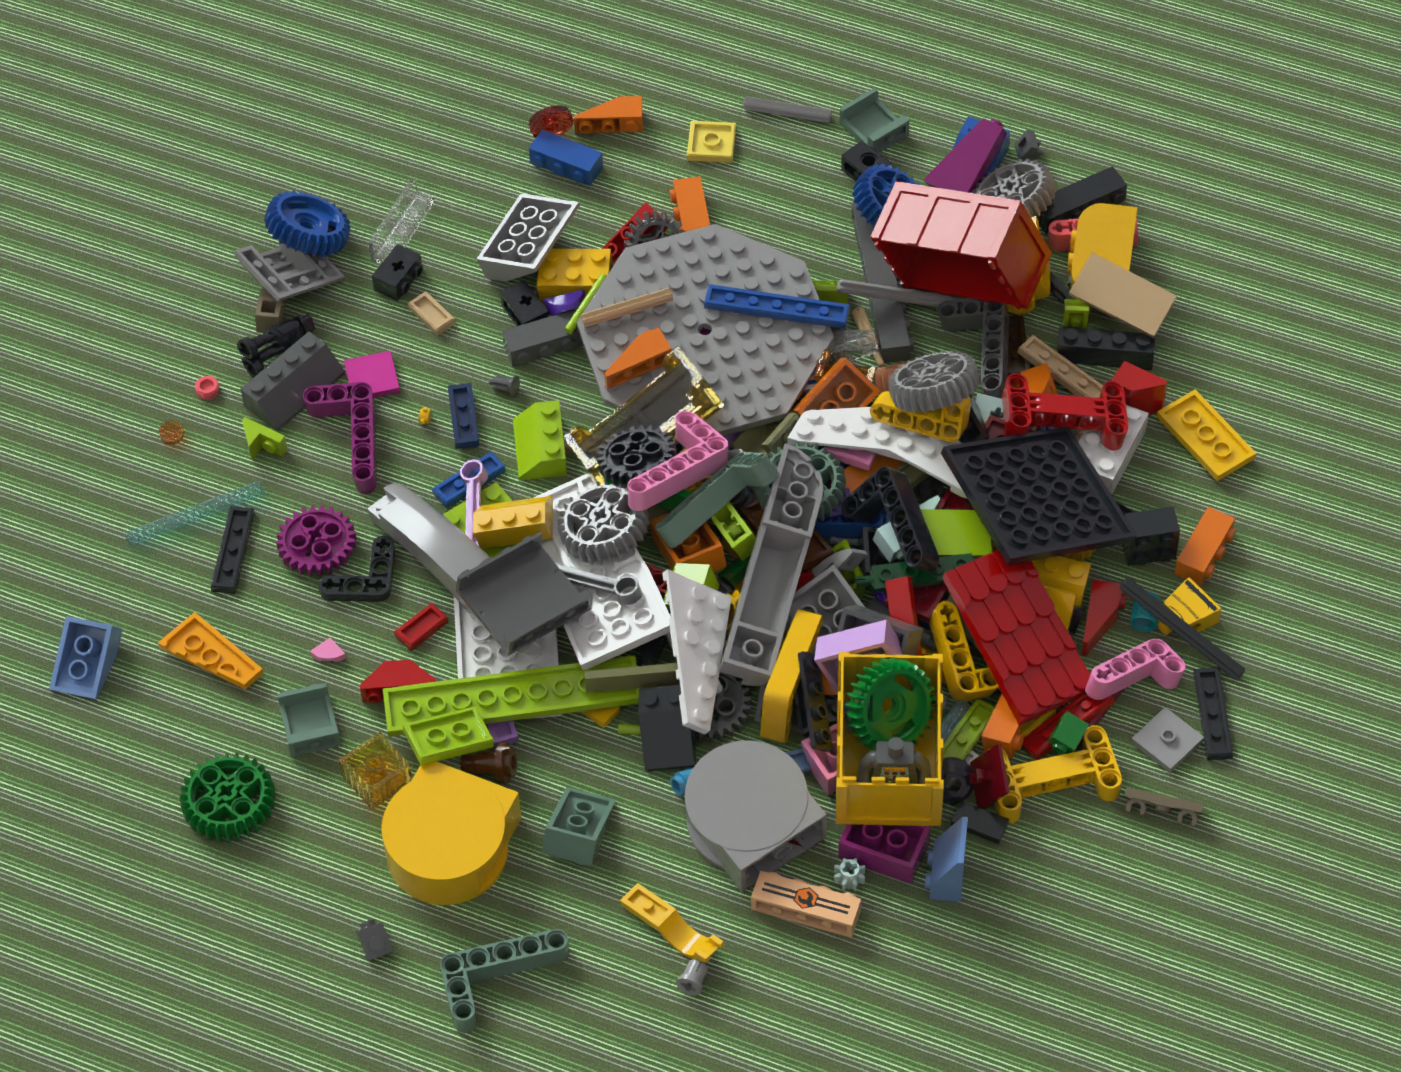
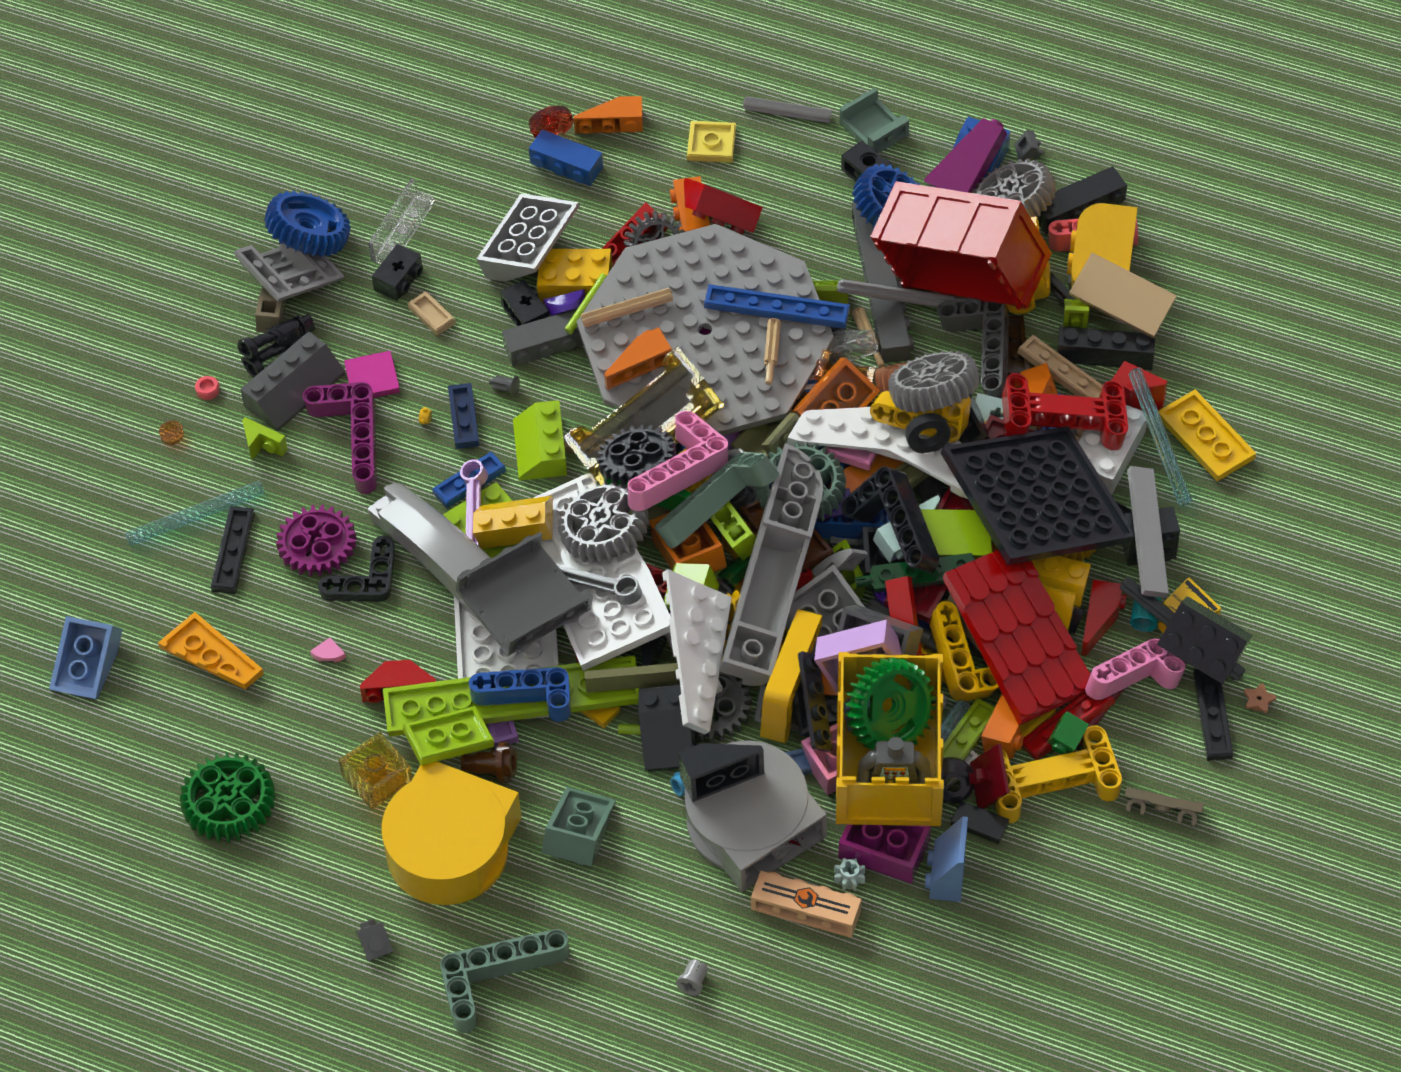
(308, 719): sand green panel -> none
(421, 626): red tile -> none
(488, 689): none -> blue beam
(670, 924): yellow piece -> none
(717, 767): none -> black slope
(721, 206): none -> red slope
(771, 348): none -> tan axle
(923, 422): none -> black tyre
(1147, 532): none -> light grey tile
(1160, 436): none -> clear light blue axle
(1167, 739): light grey plate -> none
(1204, 639): none -> black brick
(1205, 546): orange brick -> none
(1254, 703): none -> nougat plate

